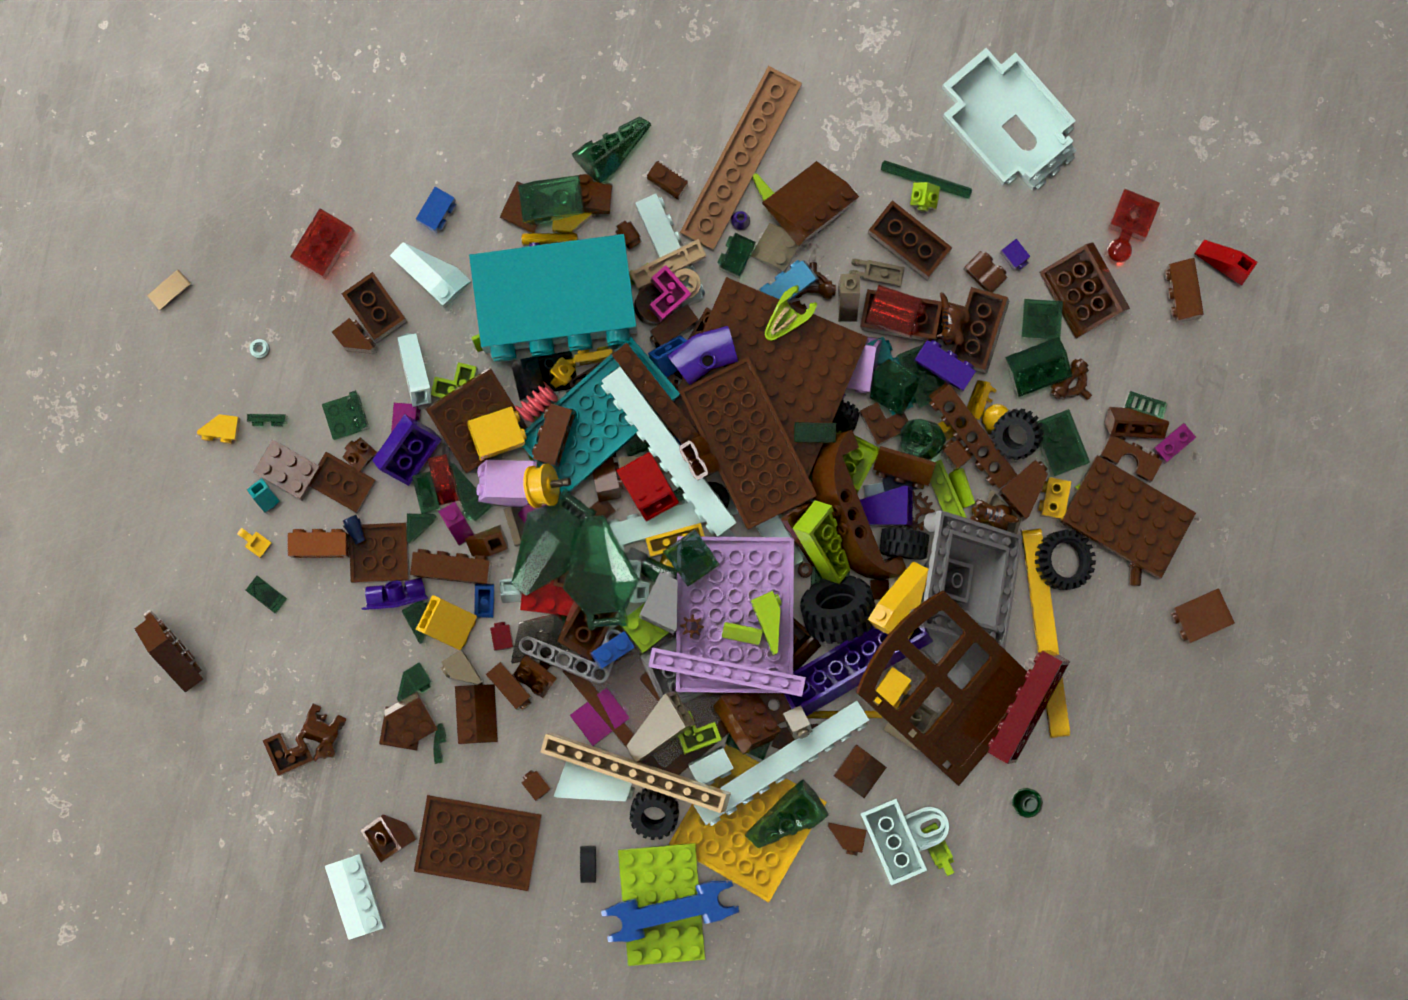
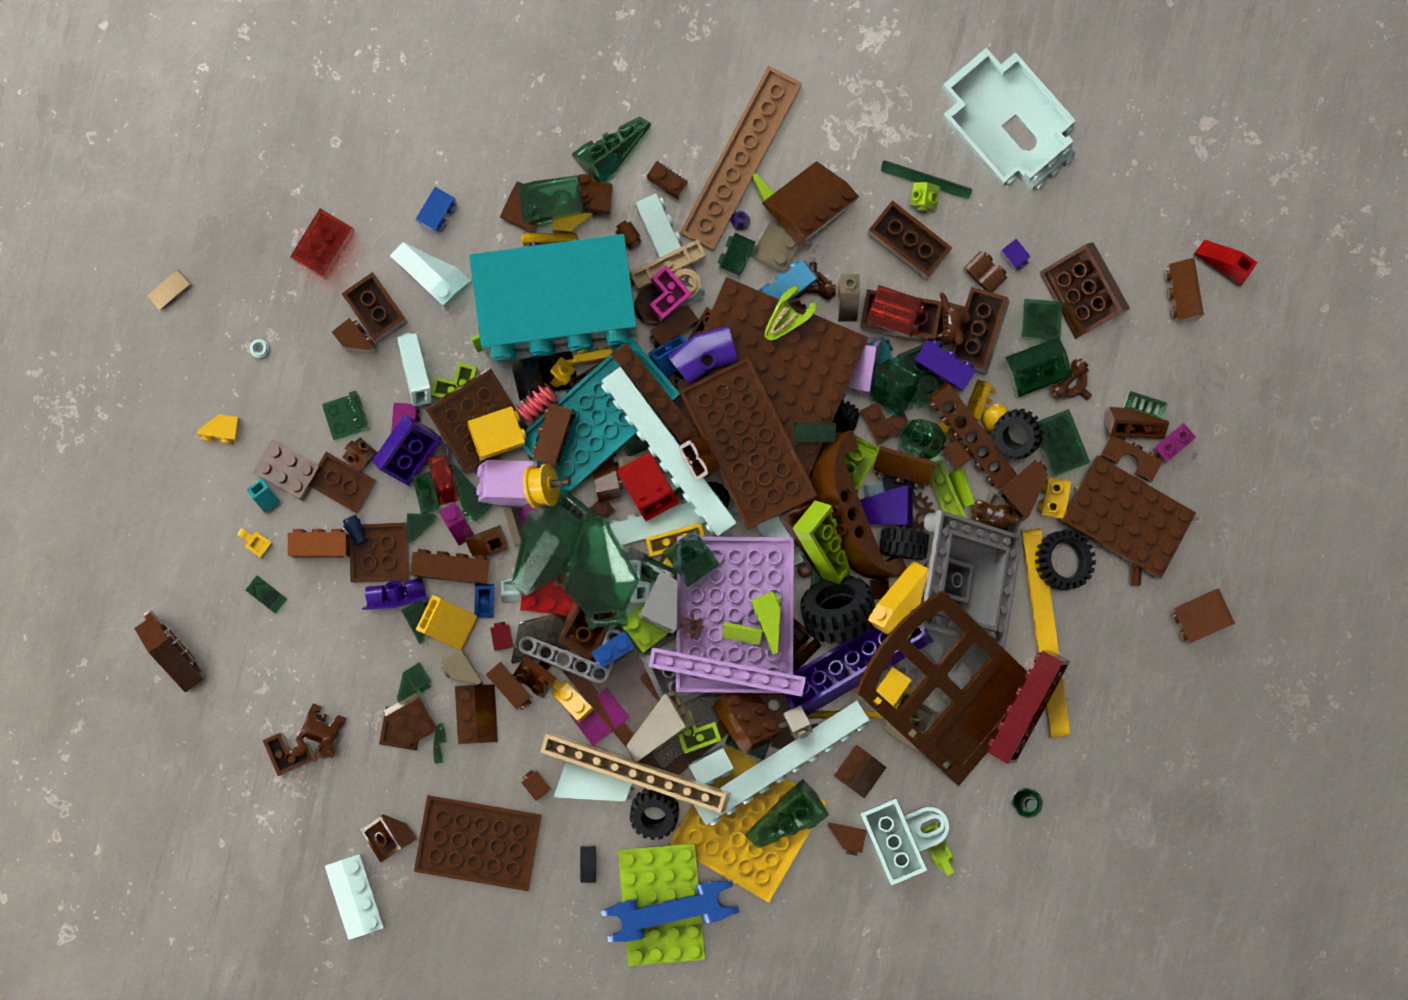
(275, 420): clear green plate -> none
(571, 700): none -> yellow hinge
(879, 272): dark tan hinge -> none
(1145, 208): clear red brick -> none

